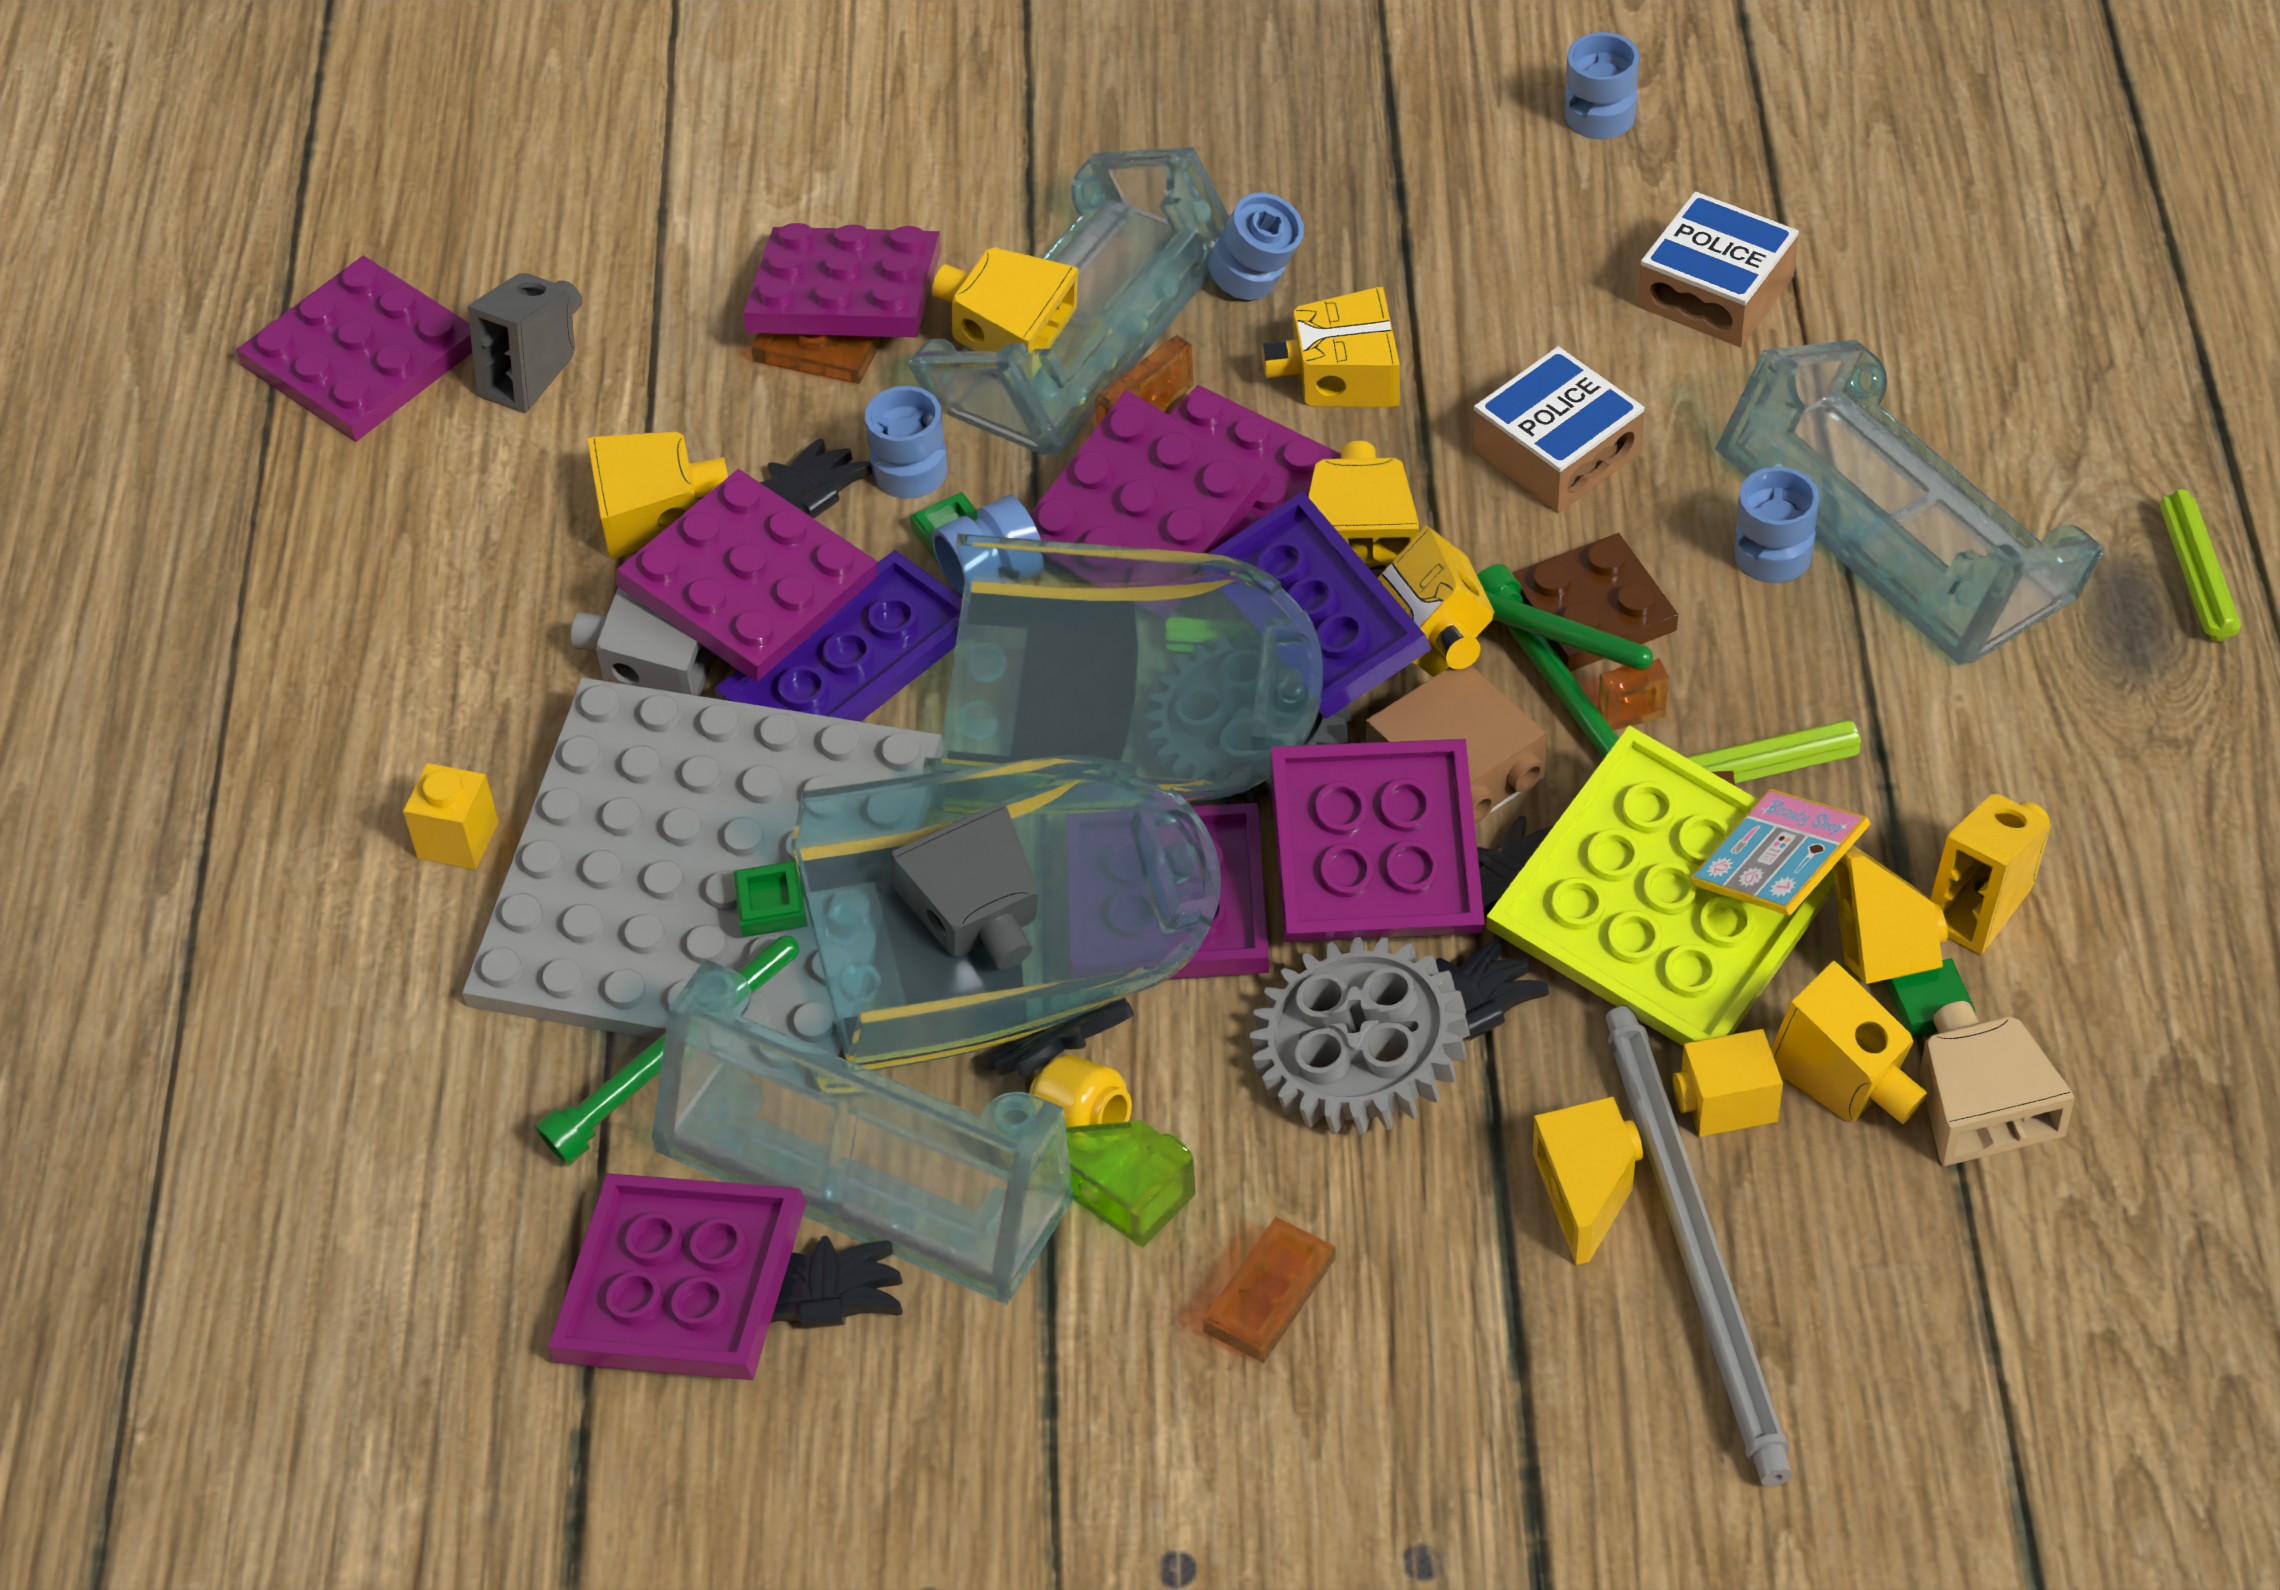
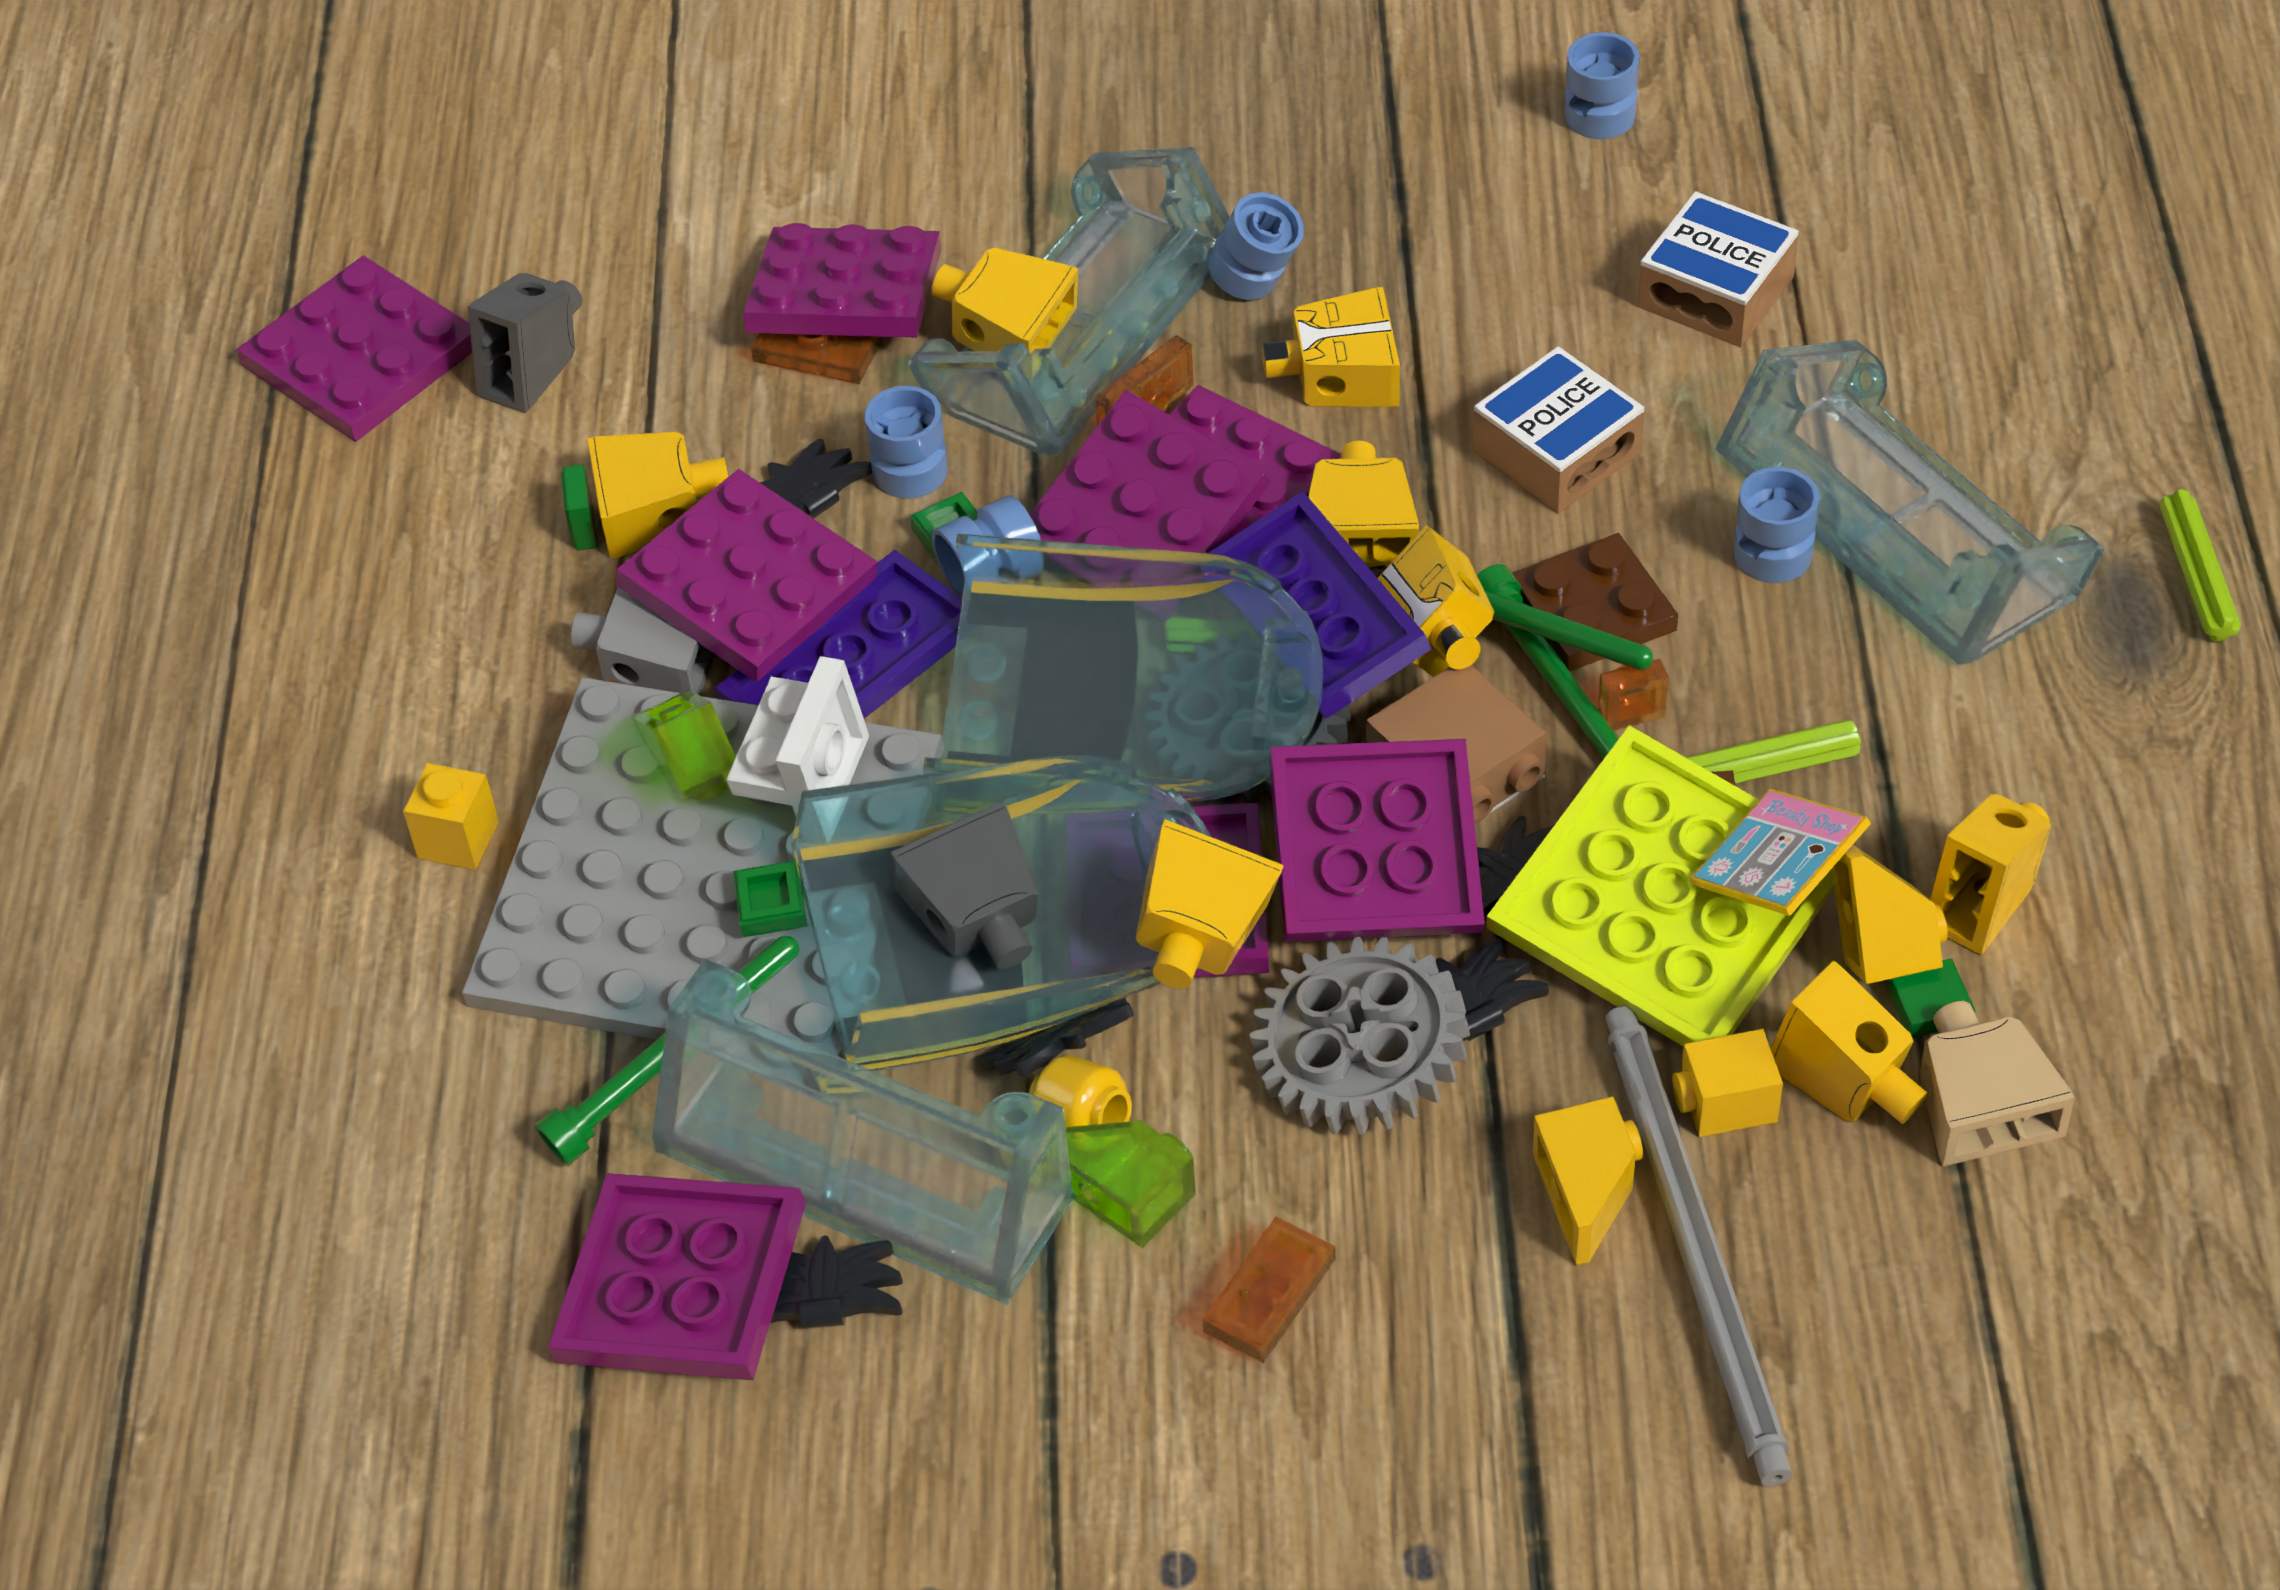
(578, 507): none -> green tile
(688, 745): none -> clear neon green slope
(801, 737): none -> white bracket
(1200, 902): none -> yellow torso

